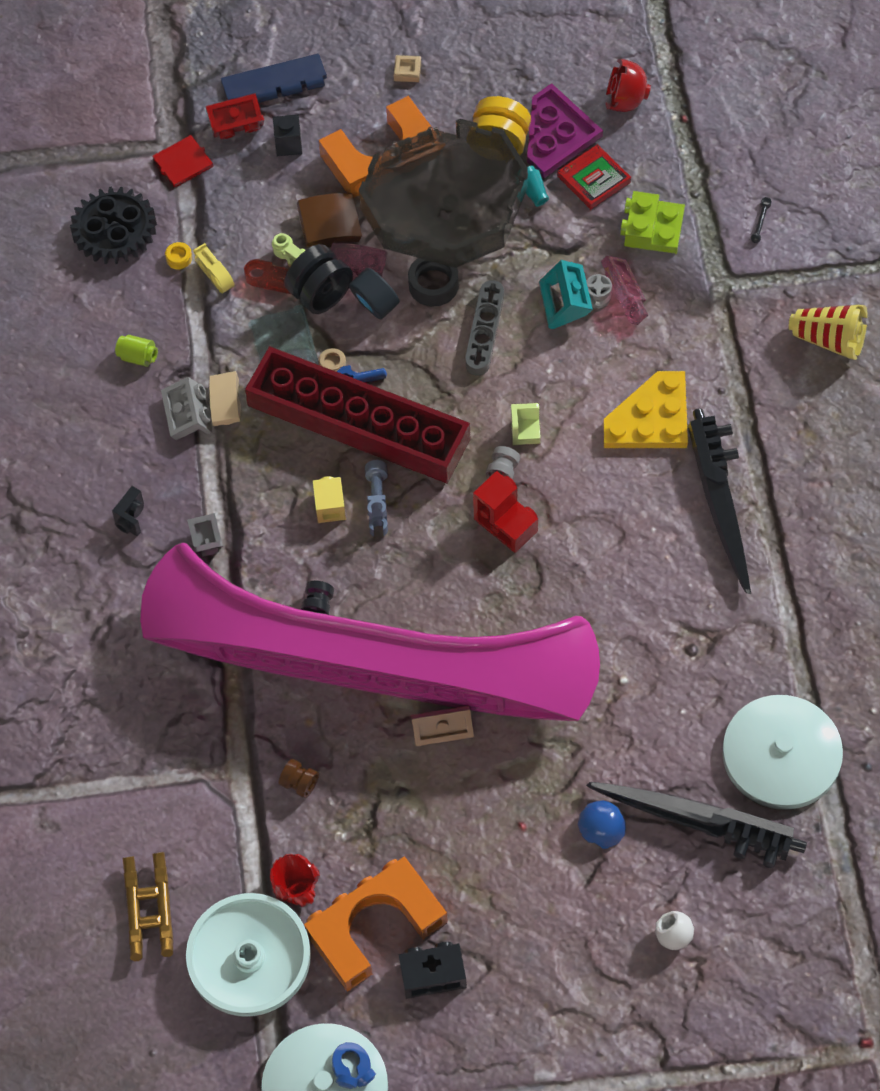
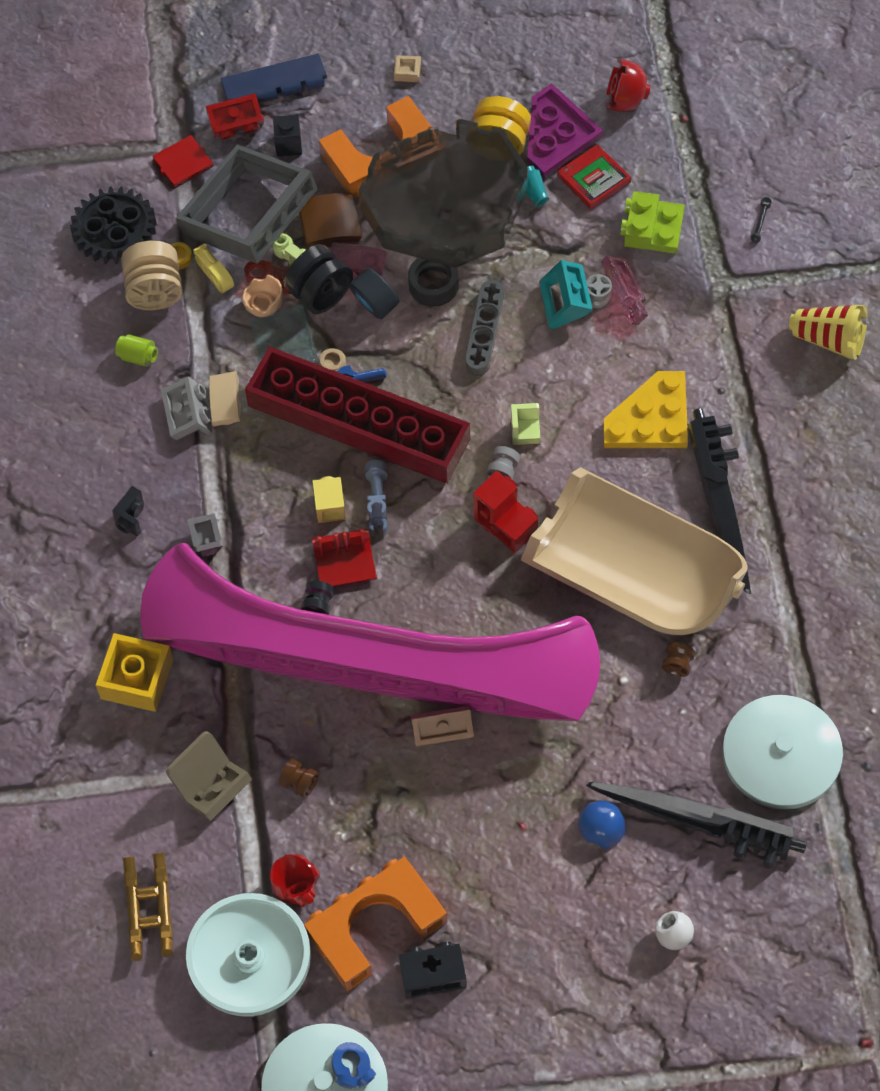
(134, 672): none -> yellow brick
(151, 275): none -> tan wheel
(206, 776): none -> dark tan bracket
(252, 248): none -> dark grey window
(263, 296): none -> light nougat hair
(344, 558): none -> red hinge
(636, 557): none -> tan panel
(678, 659): none -> reddish brown wheel

